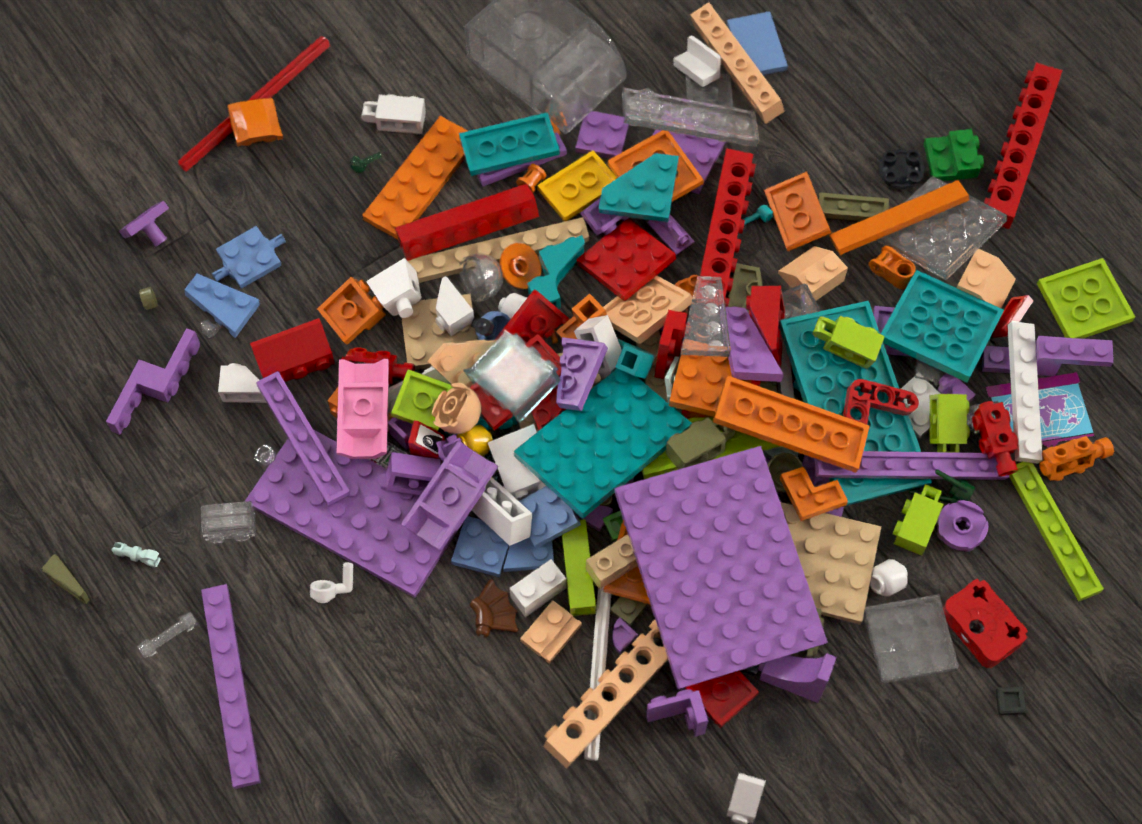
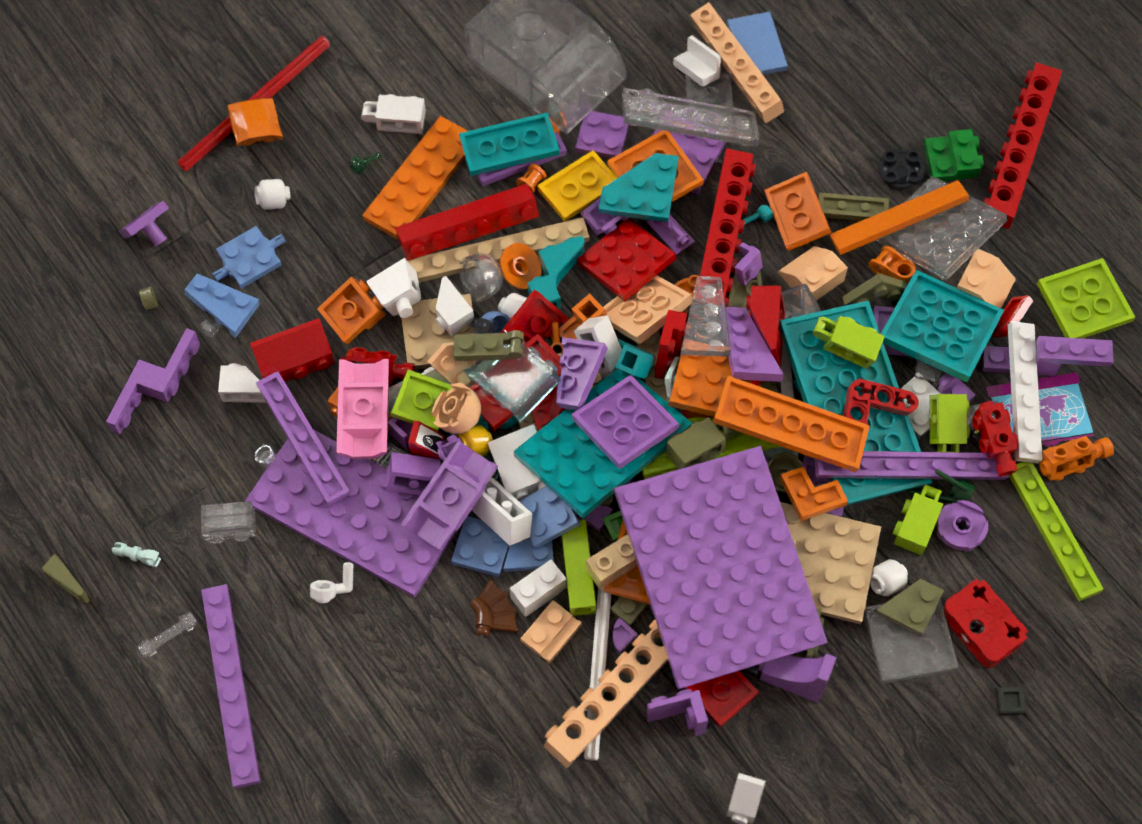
(272, 194): none -> white head
(488, 346): none -> olive plate
(556, 340): none -> orange hand
(625, 421): none -> medium lavender plate
(749, 265): none -> medium lavender bracket
(878, 286): none -> olive plate
(912, 606): none -> olive wing

